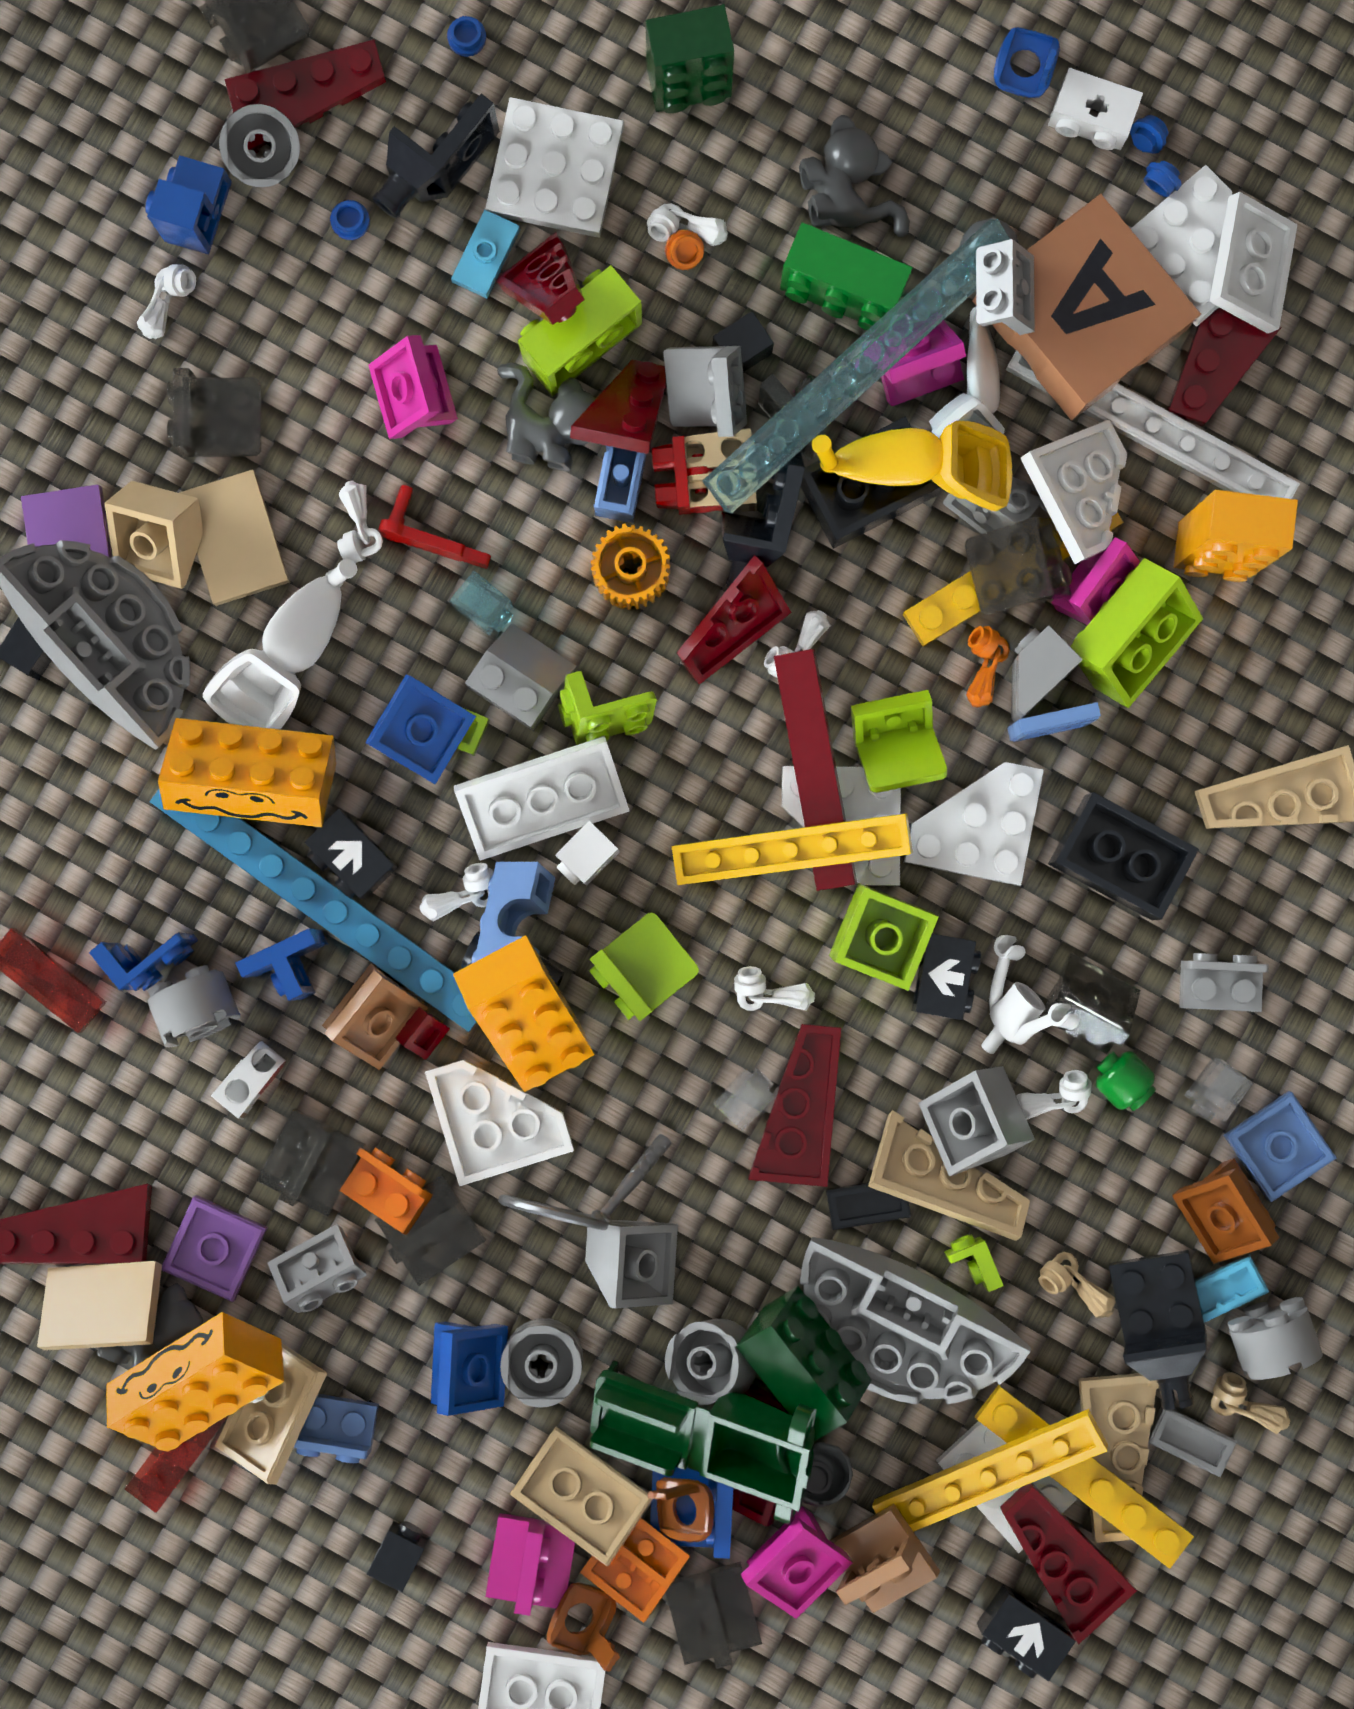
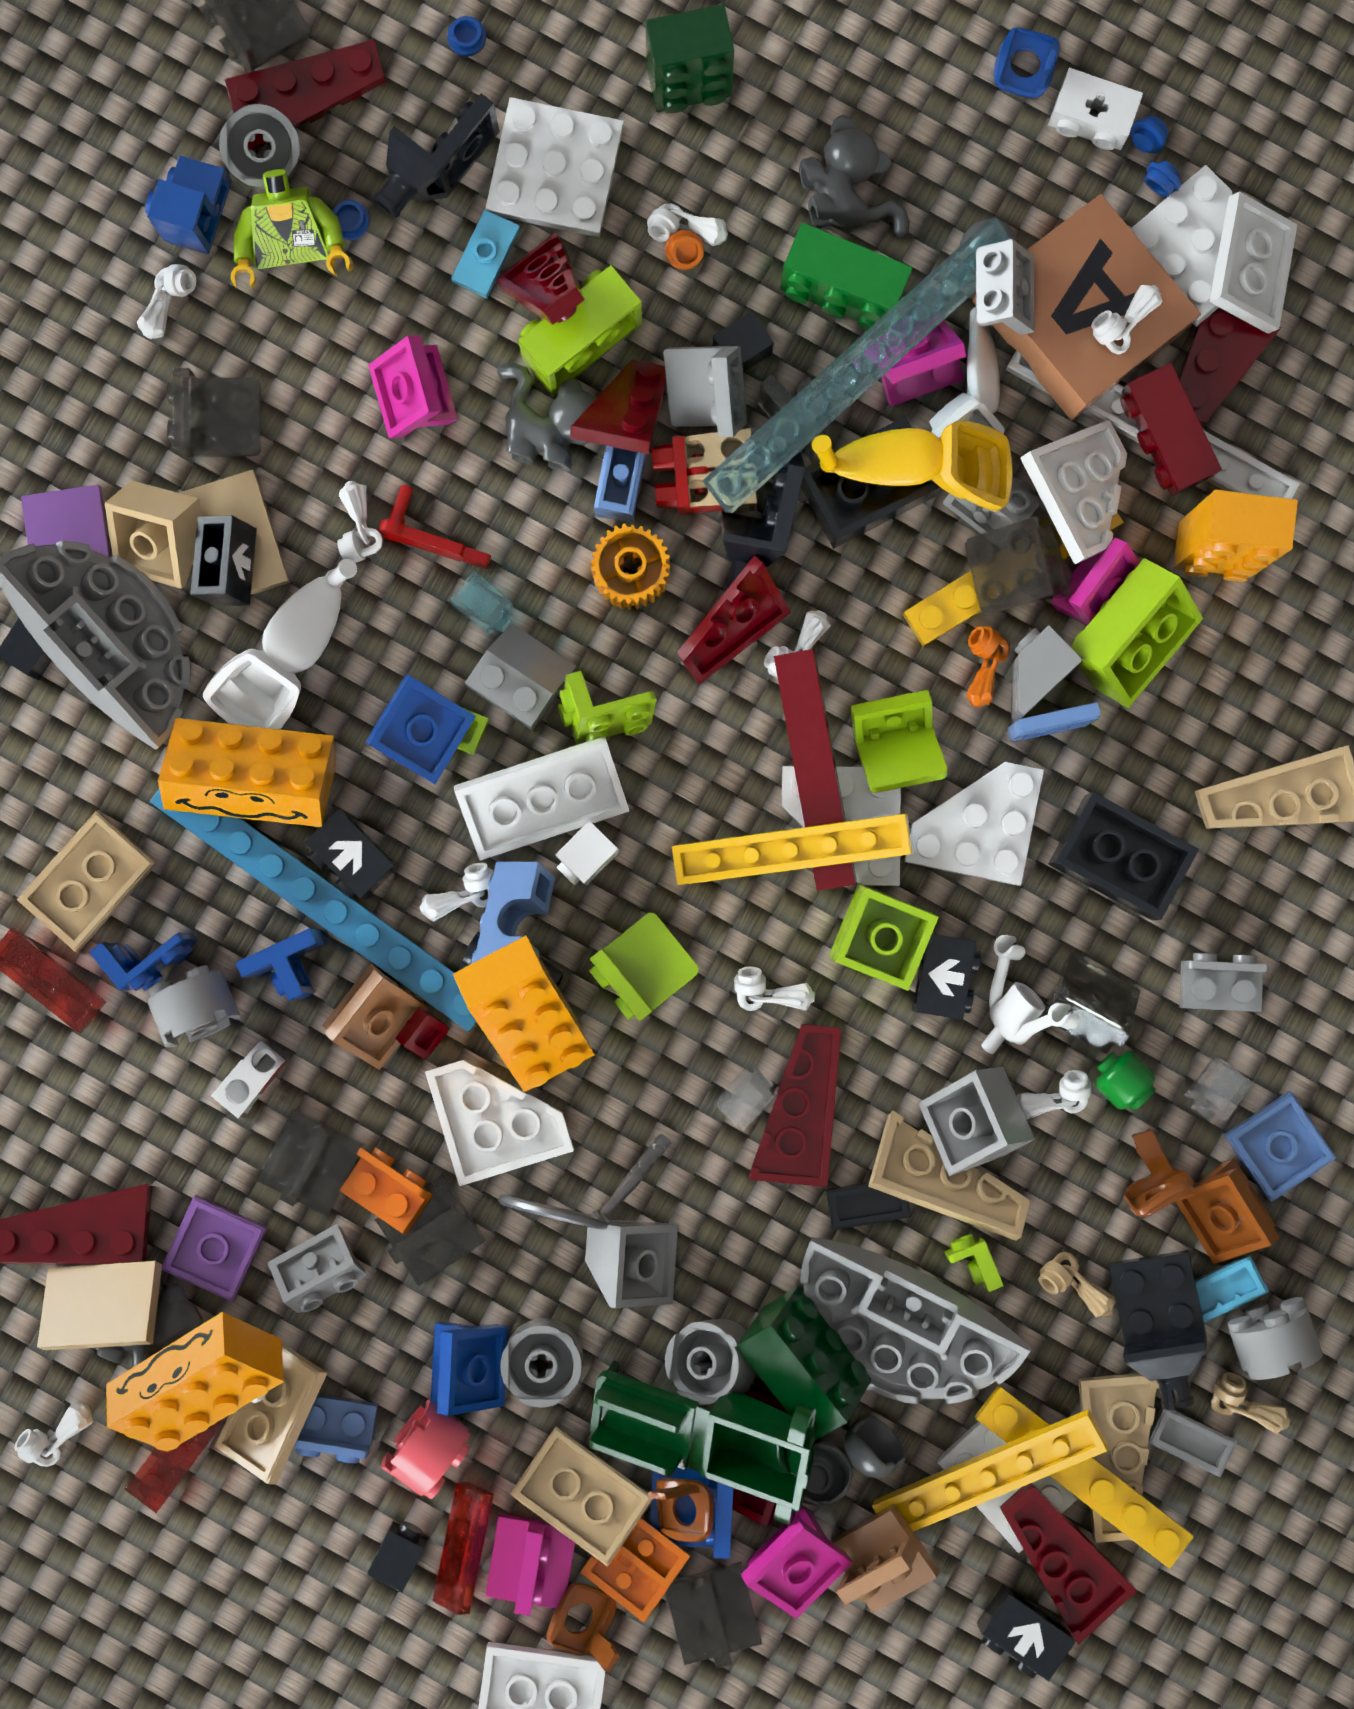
(33, 1443): none -> white piece
(87, 881): none -> tan tile
(223, 560): none -> black brick
(286, 229): none -> lime torso
(427, 1449): none -> coral brick
(463, 1548): none -> clear red plate
(873, 1448): none -> dark grey hair
(1111, 326): none -> white piece
(1168, 1182): none -> dark orange piece
(1169, 430): none -> dark red brick

